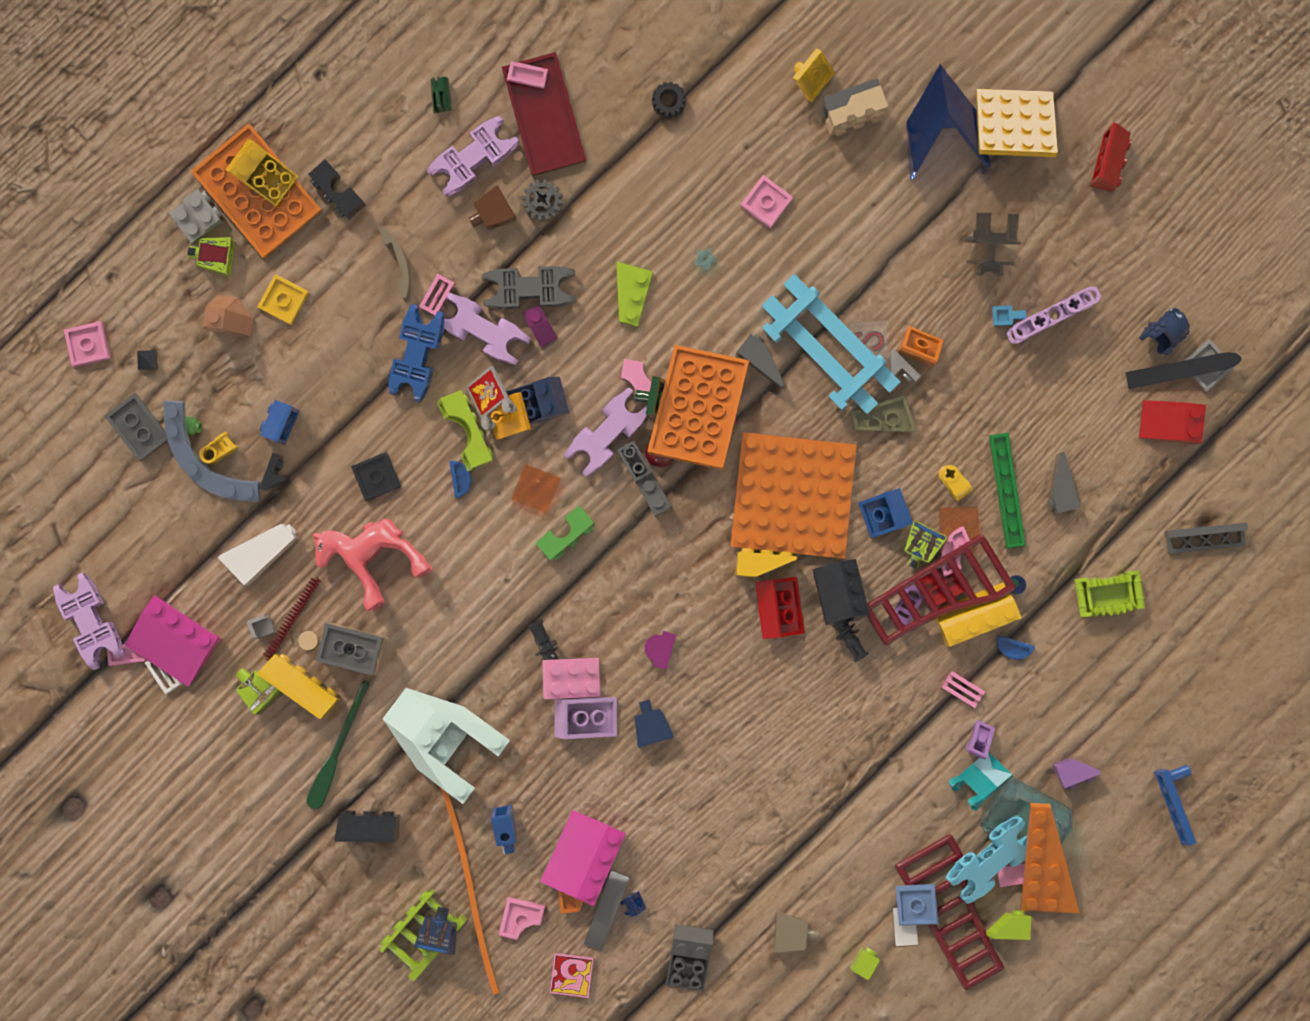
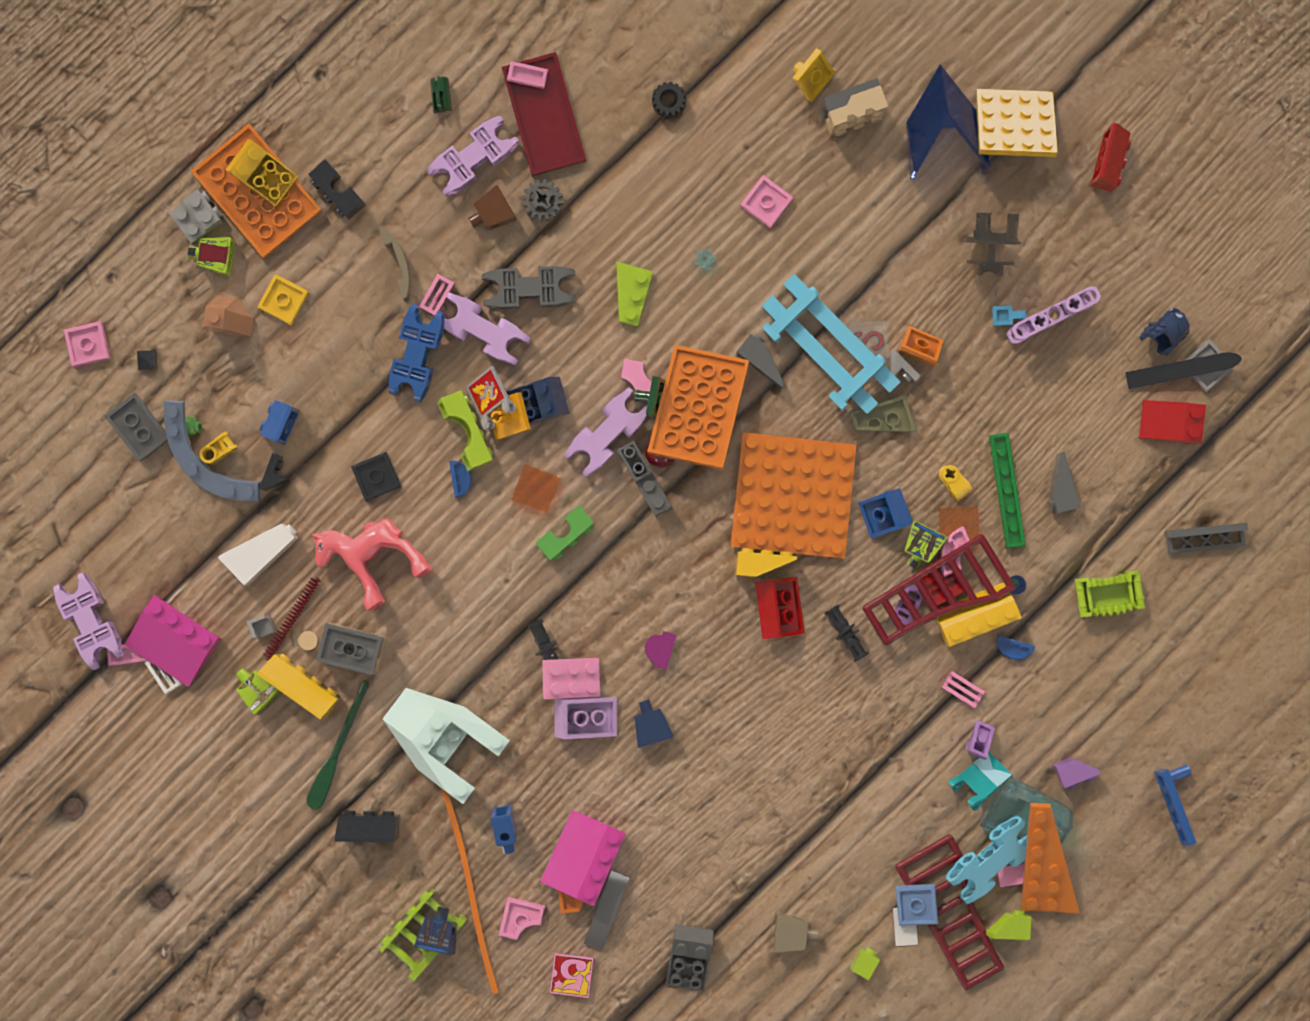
(539, 325): magenta slope -> none
(634, 904): clear blue tile -> none
(841, 592): black slope -> none

